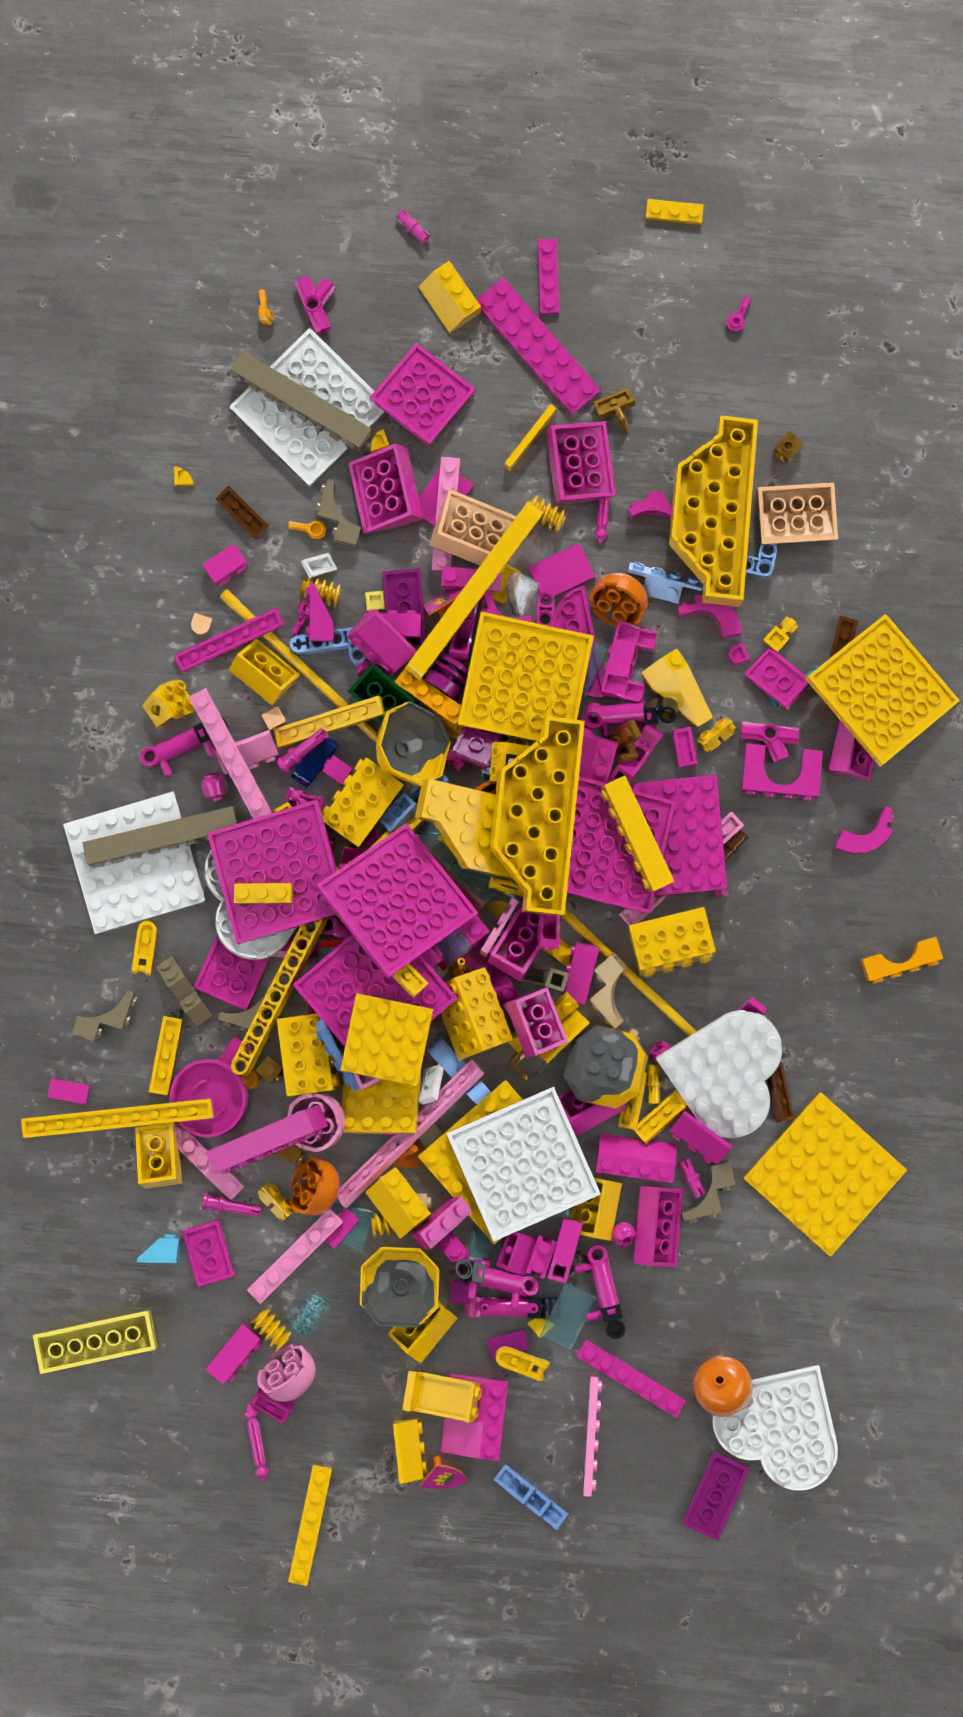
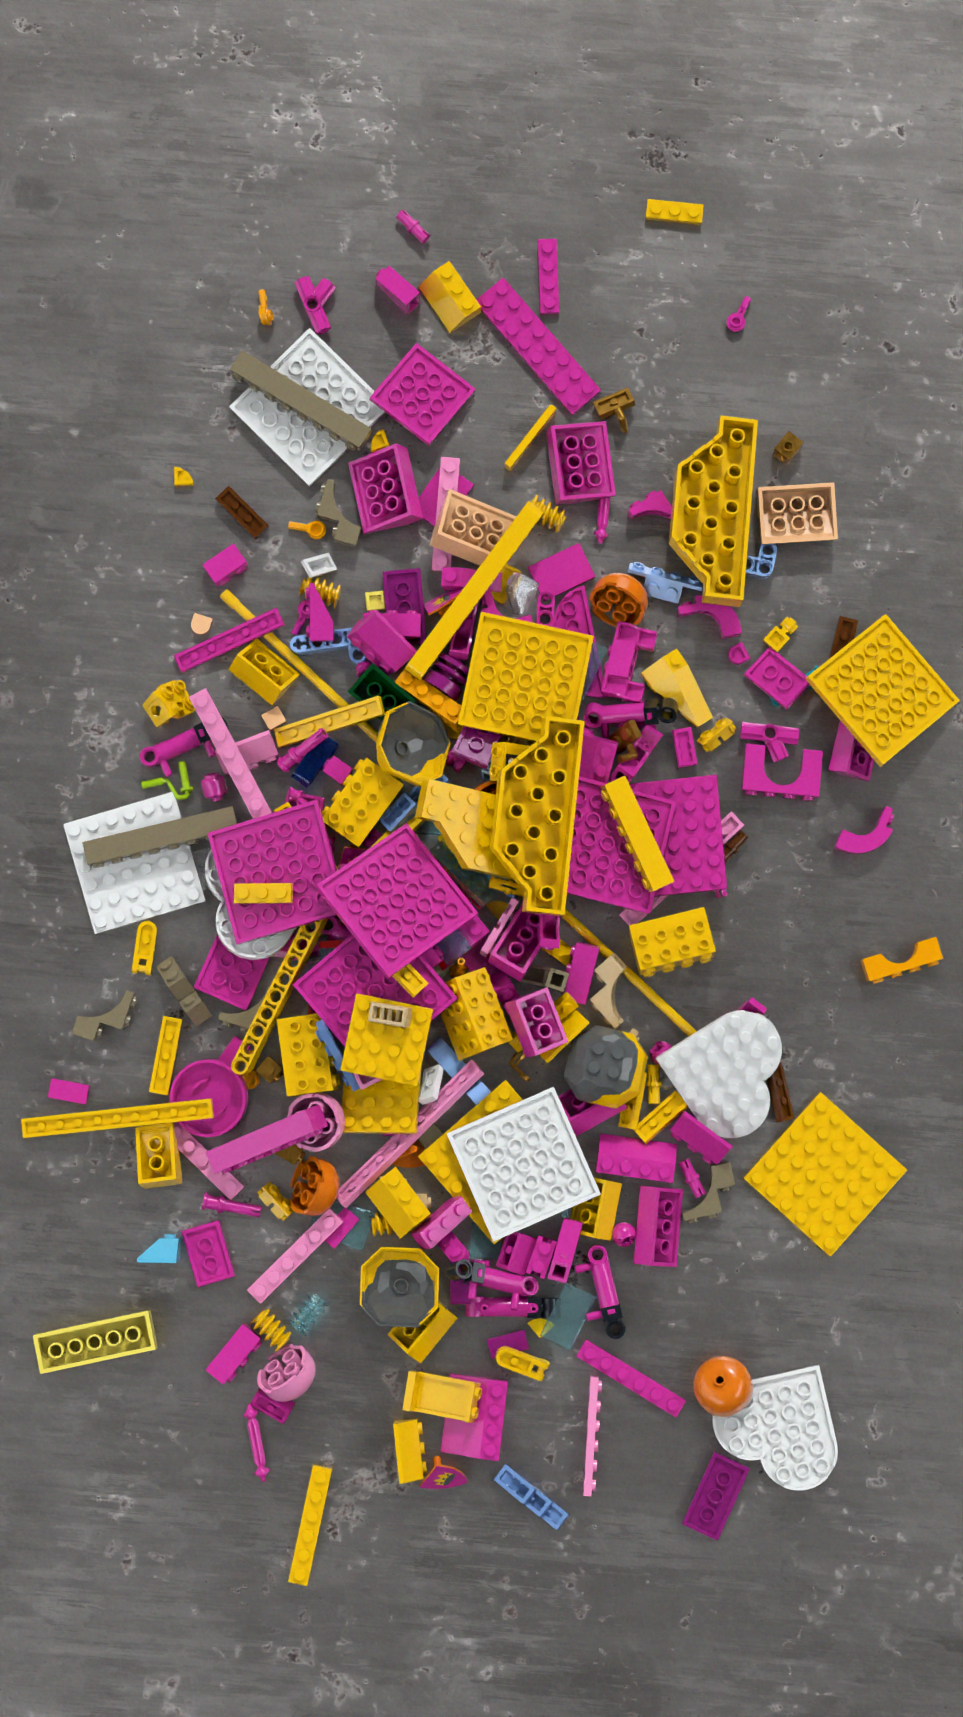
(186, 788): none -> lime piece
(398, 289): none -> dark pink slope
(406, 1017): none -> tan slope

